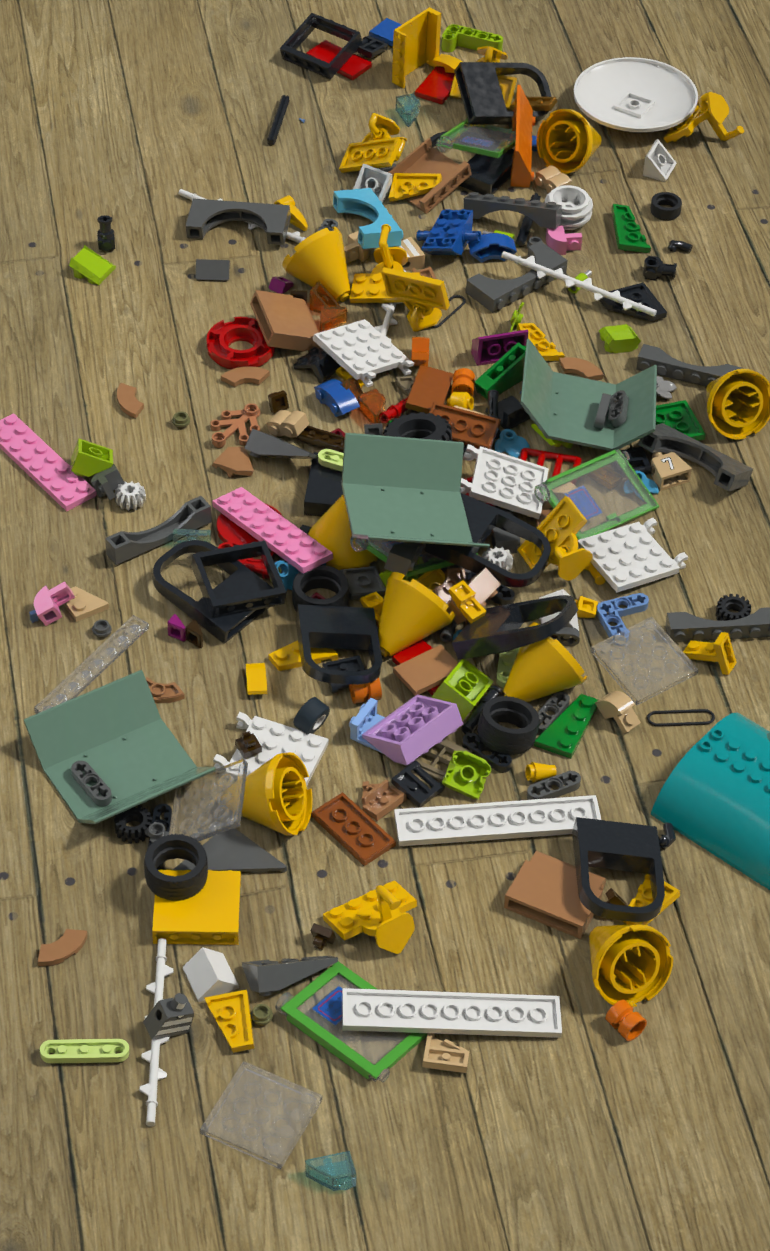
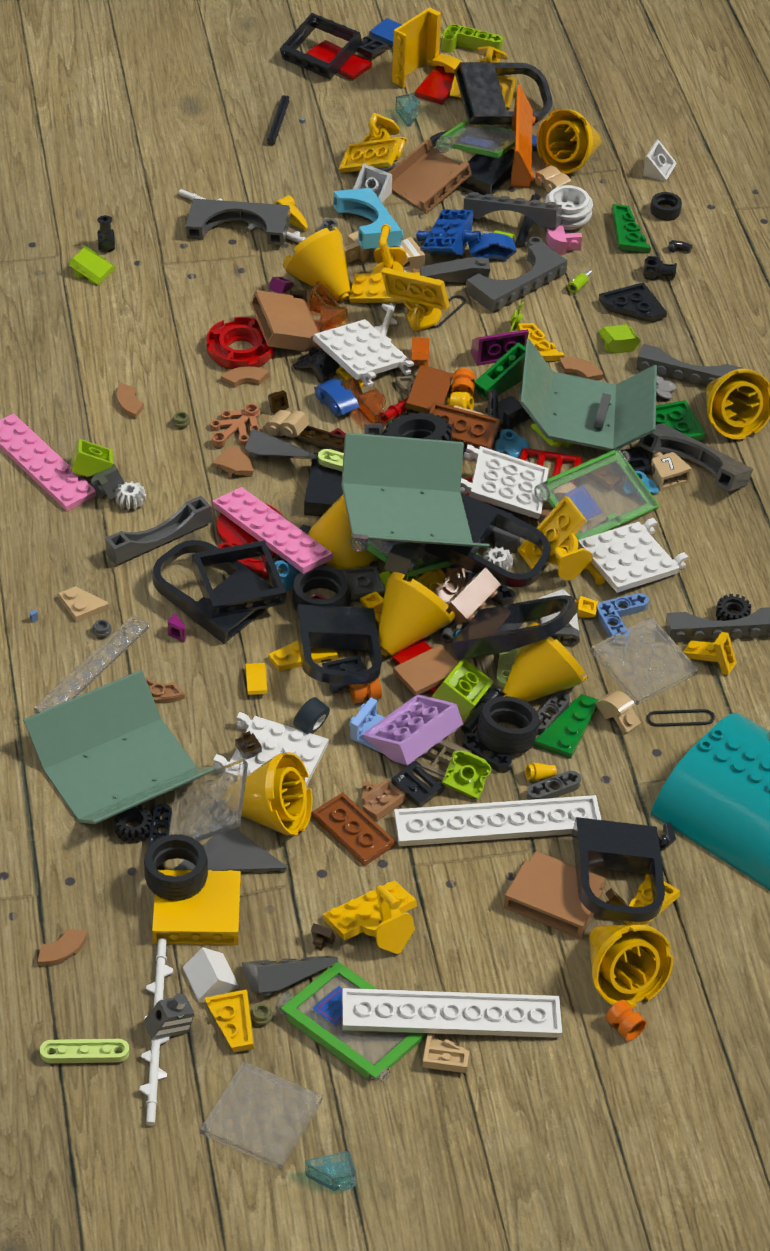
(48, 602): bright pink brick -> none
(91, 775): dark grey beam -> none
(156, 831): dark grey plate -> none
(183, 535): clear light blue plate -> none
(194, 634): dark brown slope -> none
(212, 269): dark grey panel -> none
(412, 184): yellow wing -> none
(457, 270): none -> dark grey wedge
(465, 601): yellow slope -> none
(539, 103): pearl gold tile -> none
(586, 284): white plant -> none
(618, 408): dark grey beam -> none
(635, 94): white dish -> none
(709, 107): yellow plate -> none

